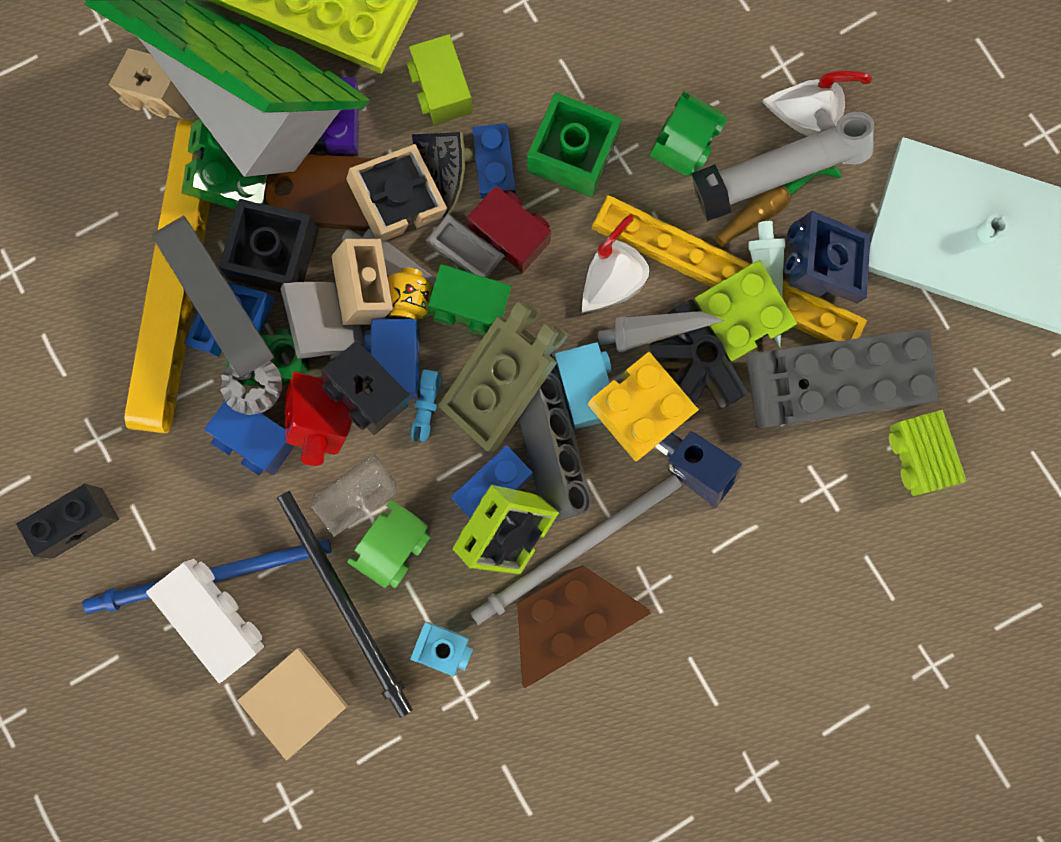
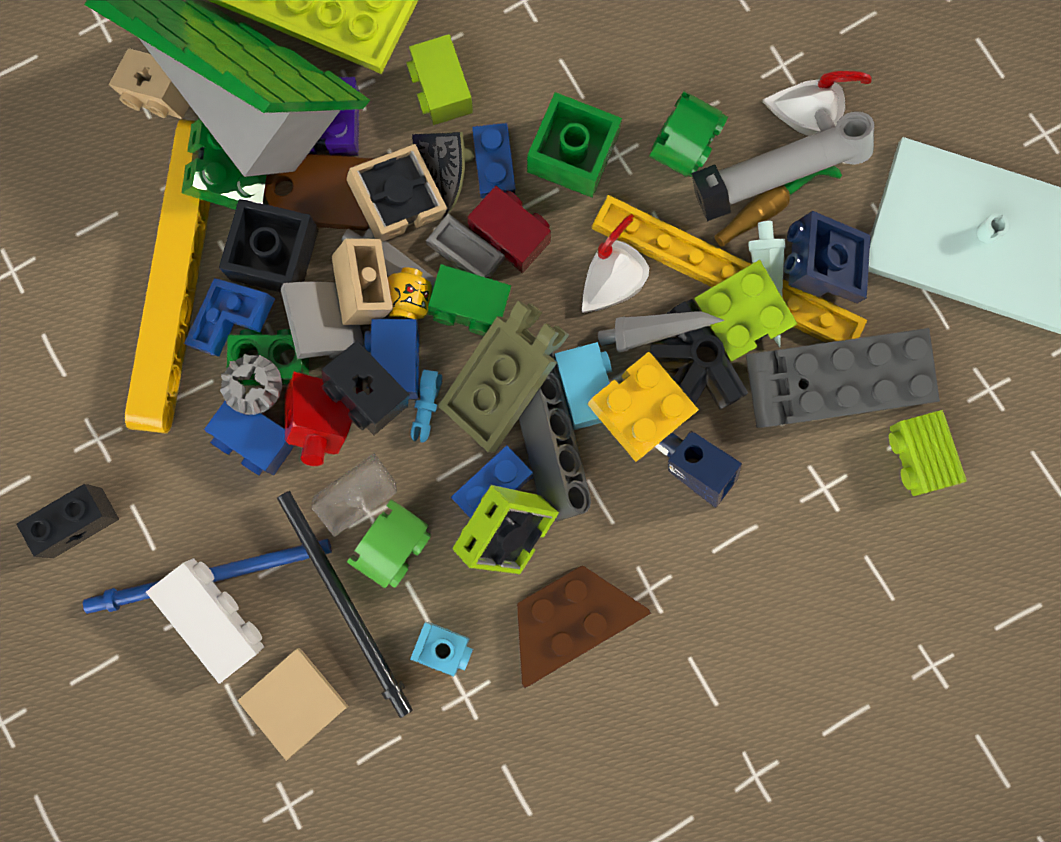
(212, 297): dark grey beam -> none
(498, 602): light grey bar -> none

